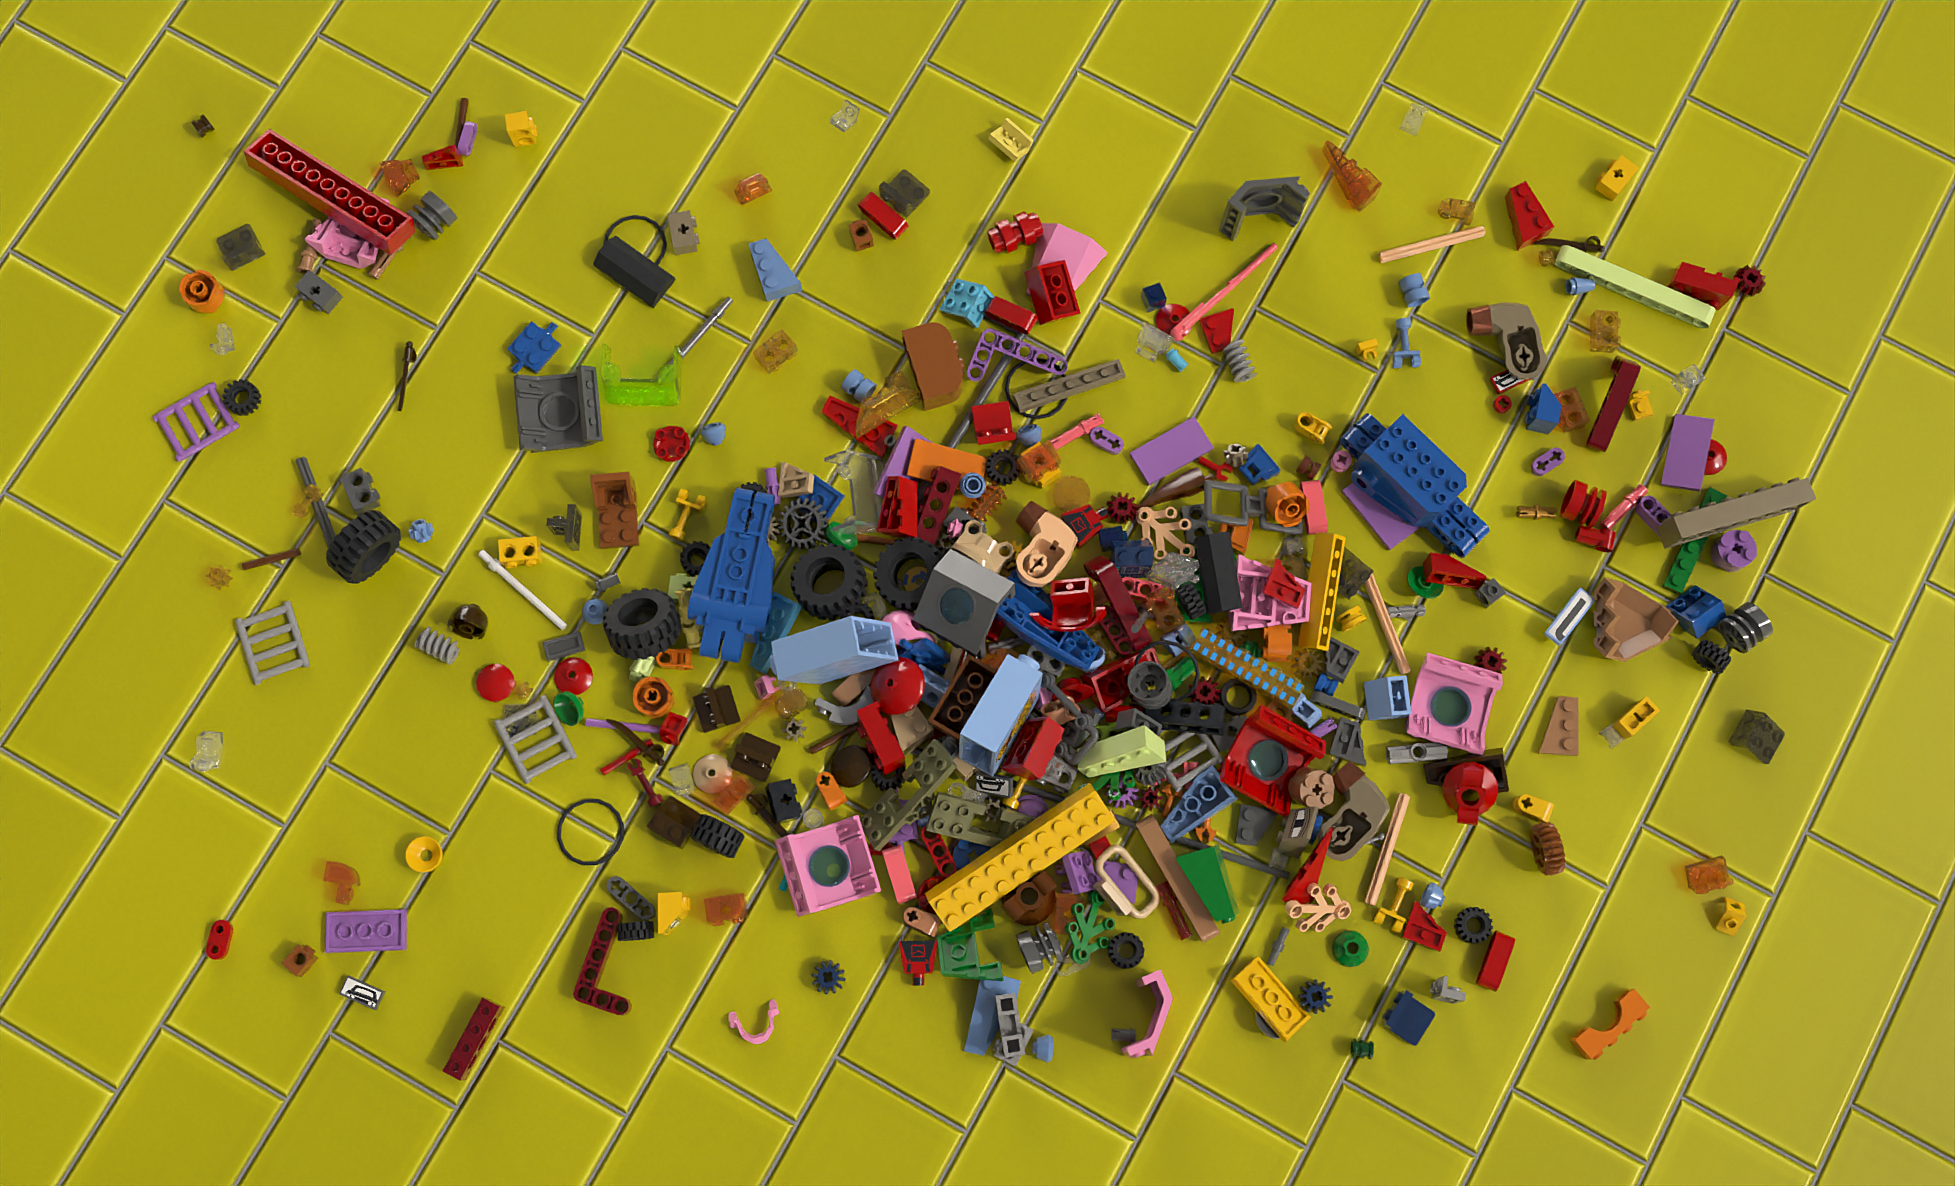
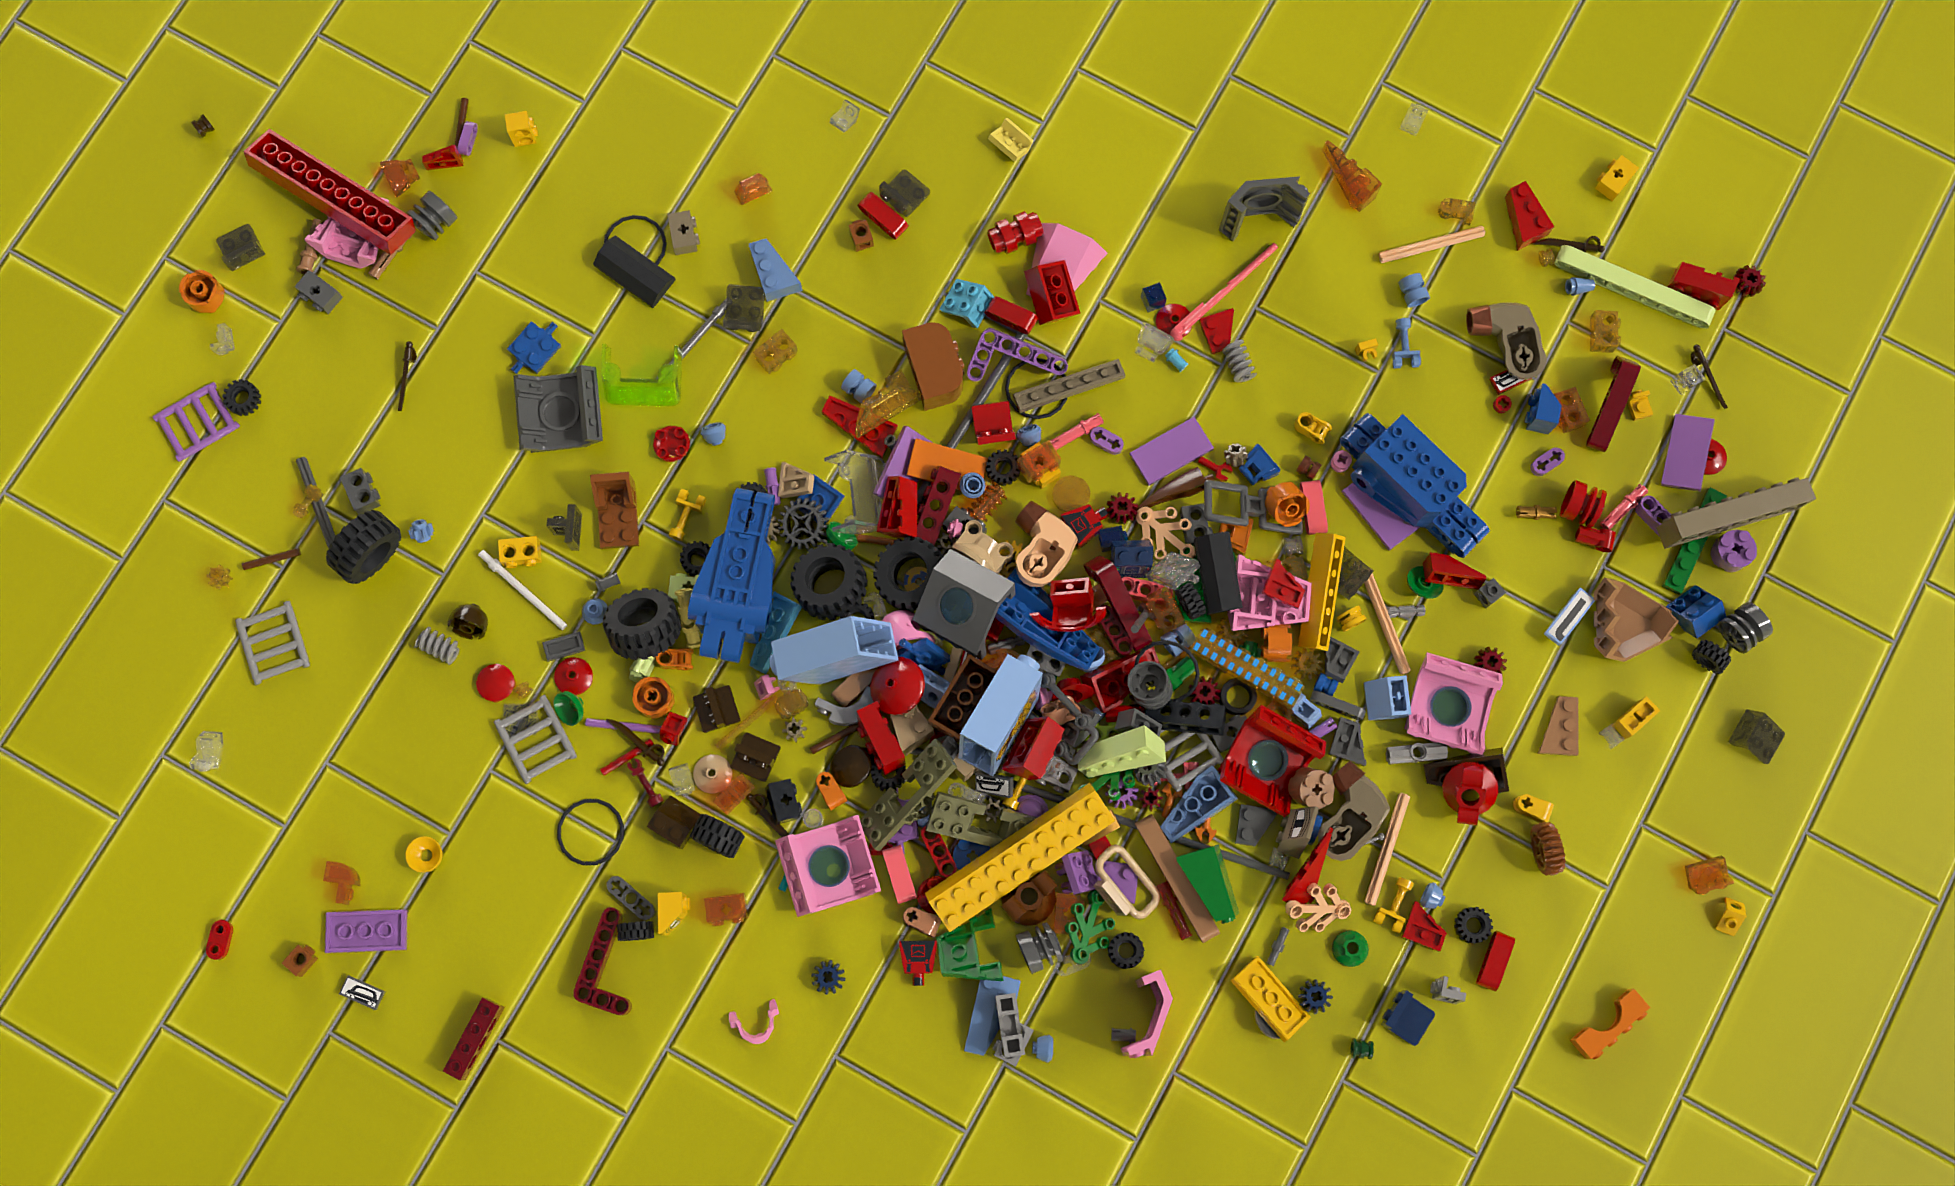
(744, 308): none -> clear smoke bracket
(1698, 358): none -> dark brown sword

